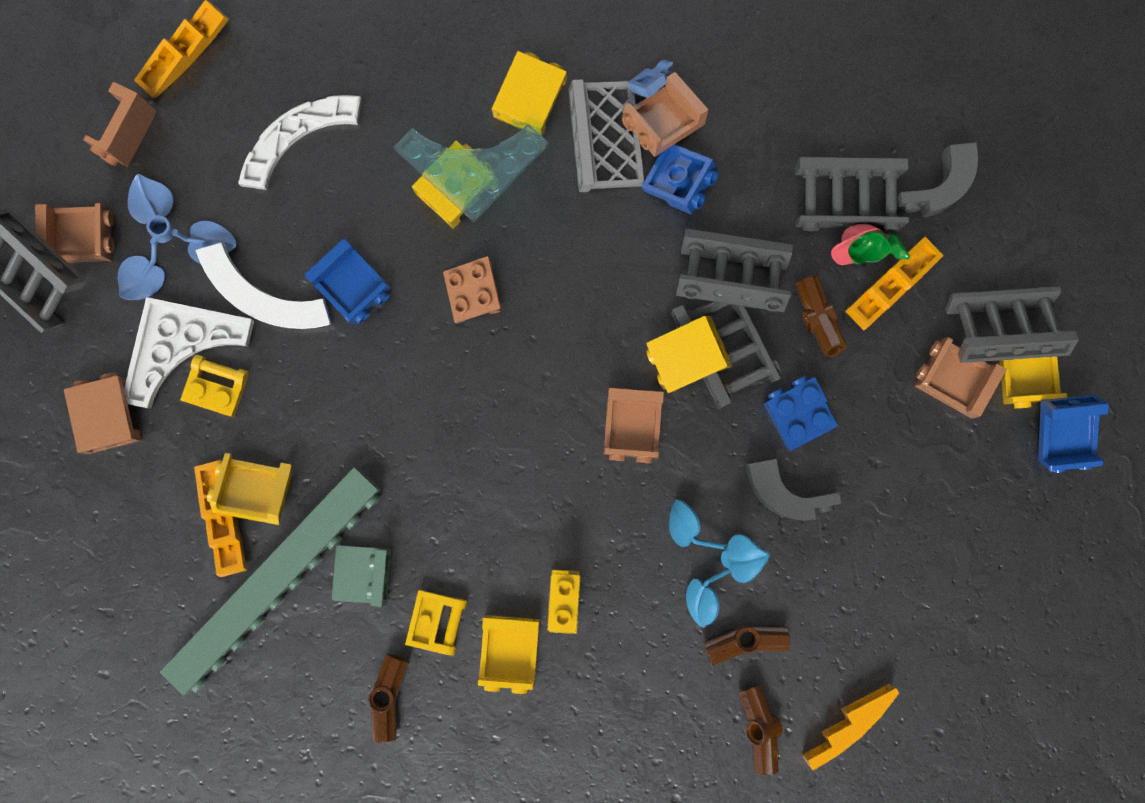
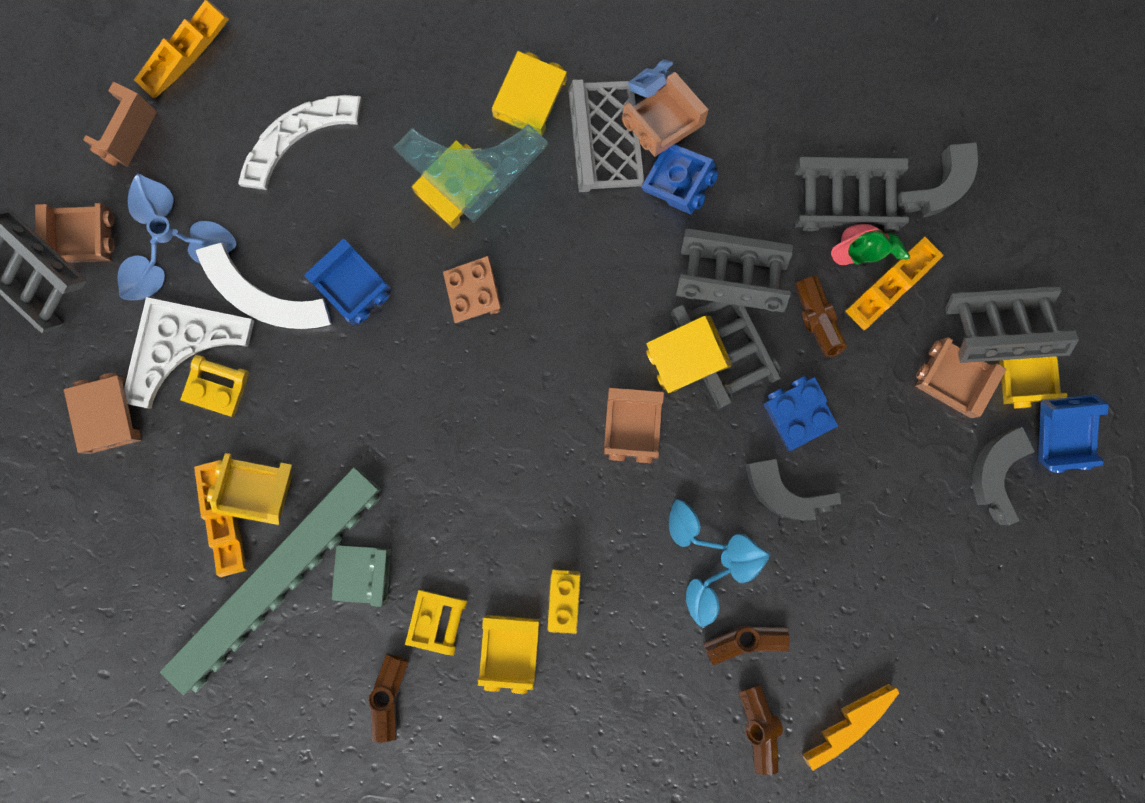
(991, 470): none -> dark grey arch

